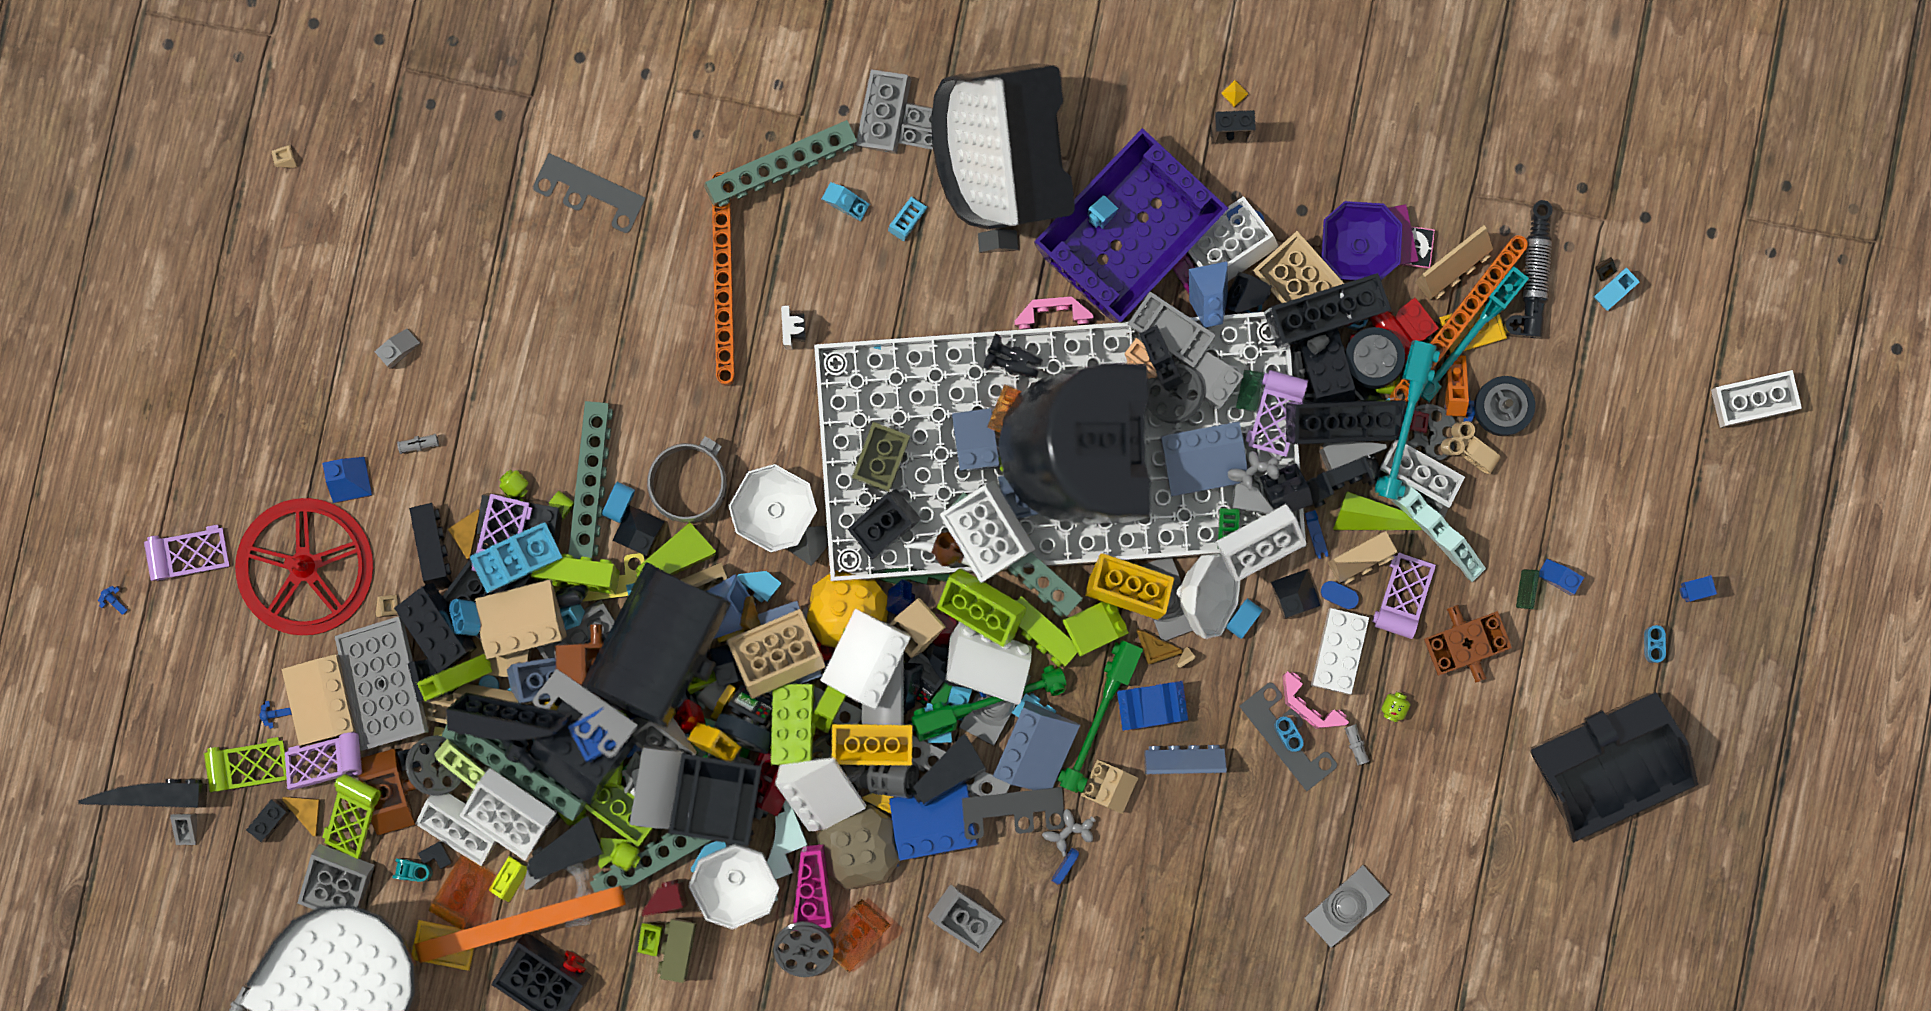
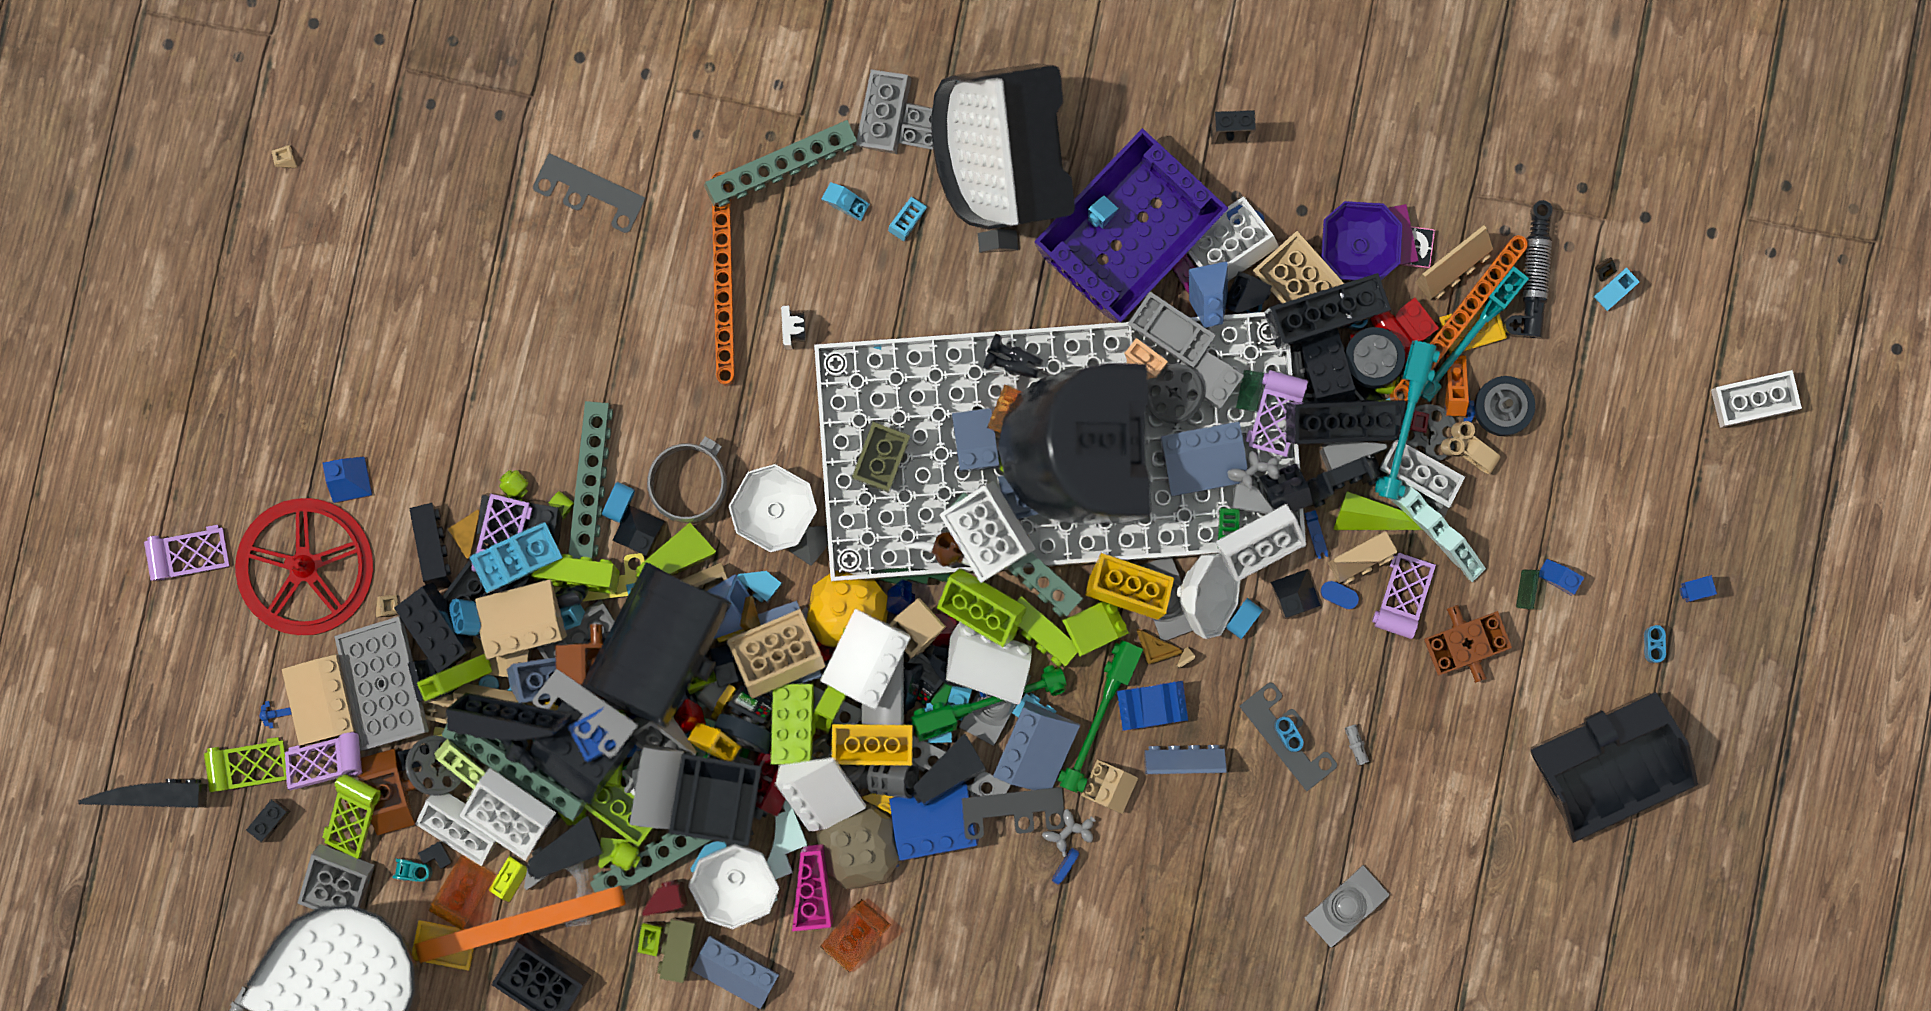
(106, 594): blue piece -> none
(184, 828): light grey slope -> none
(306, 811): pearl gold tile -> none
(397, 348): light grey slope -> none
(417, 443): light grey pin -> none
(571, 962): red piece -> none
(735, 972): none -> sand blue slope
(806, 942): dark grey wedge -> none
(884, 523): black slope -> none
(964, 918): light grey slope -> none
(1079, 312): bright pink slope -> none
(1161, 358): black slope -> none
(1234, 93): yellow slope -> none
(1291, 685): bright pink slope -> none
(1318, 343): dark grey hose -> none
(1339, 651): white brick -> none
(1395, 706): lime head -> none

